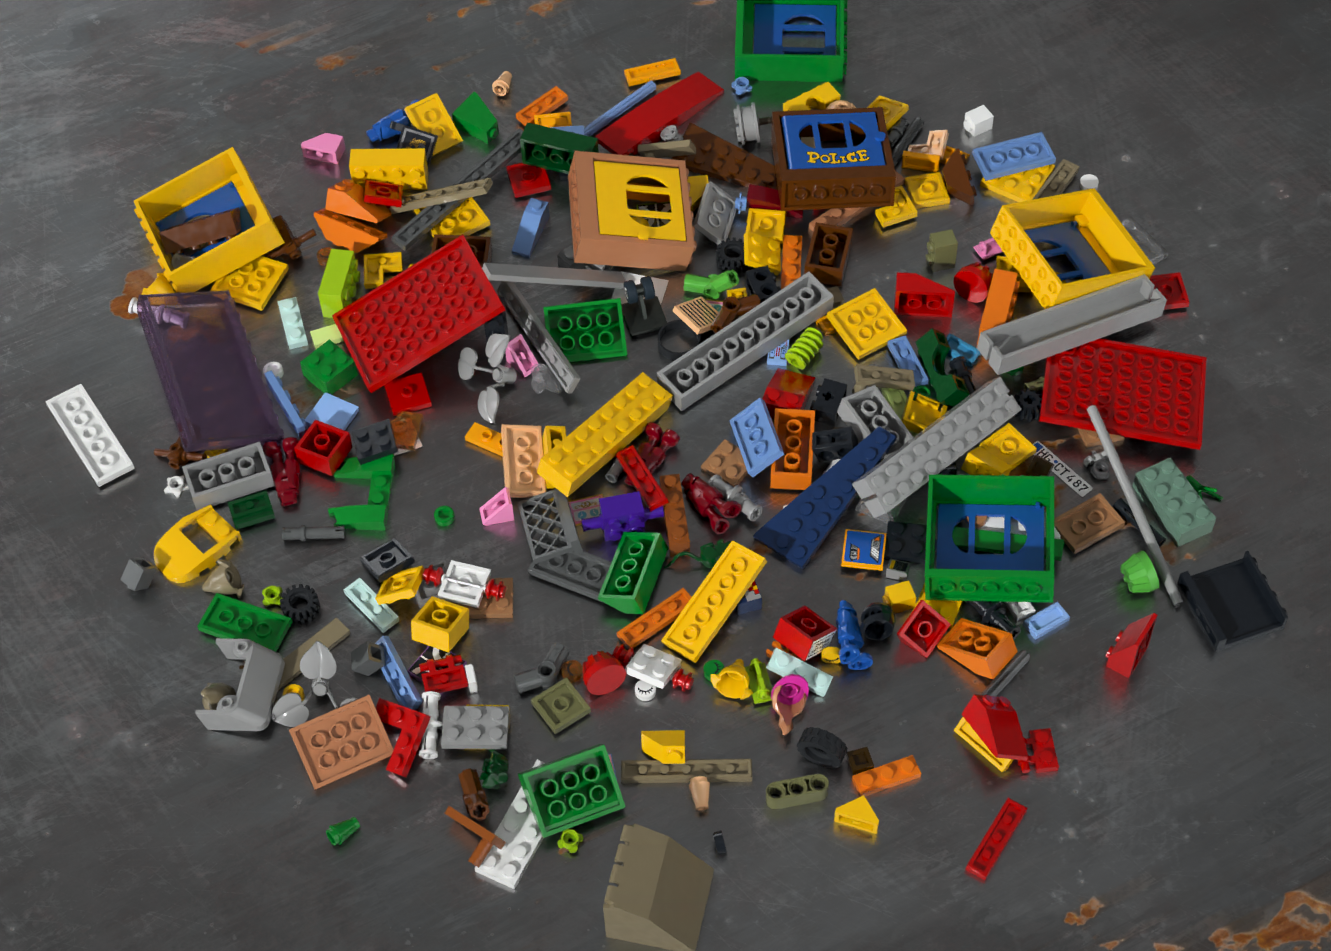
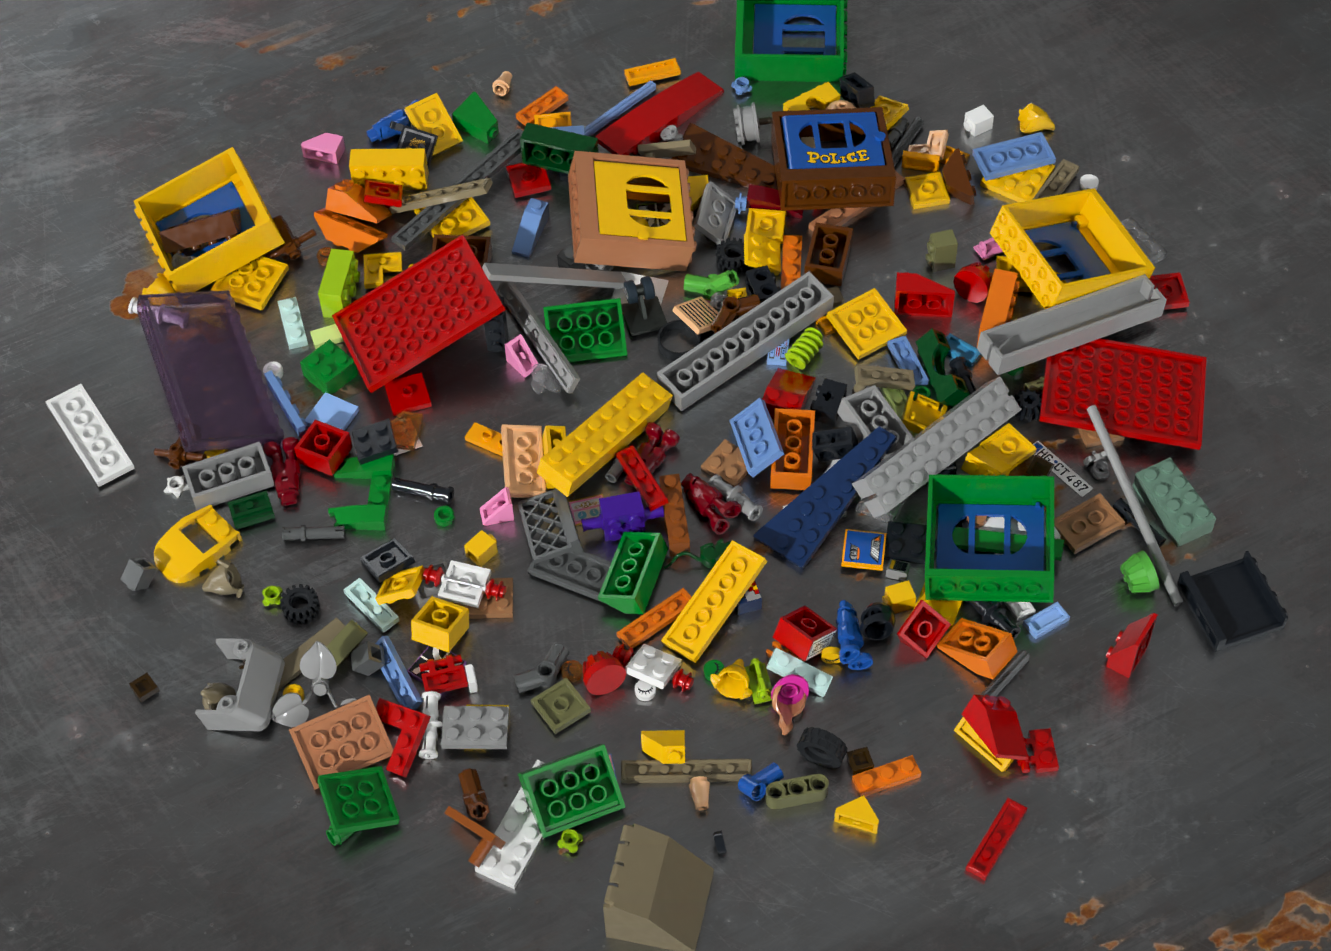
(144, 687): none -> dark brown plate
(239, 620): green plate -> none
(346, 641): none -> olive beam
(358, 800): none -> green plate
(431, 491): none -> black pin
(481, 548): none -> yellow brick
(494, 770): dark green animal -> none
(495, 350): light grey plant -> none
(717, 300): none -> flat silver plate
(756, 785): none -> blue piece
(857, 91): none -> black brick
(901, 211): yellow plate -> none
(1034, 119): none -> yellow hat
(1200, 488): green plant -> none

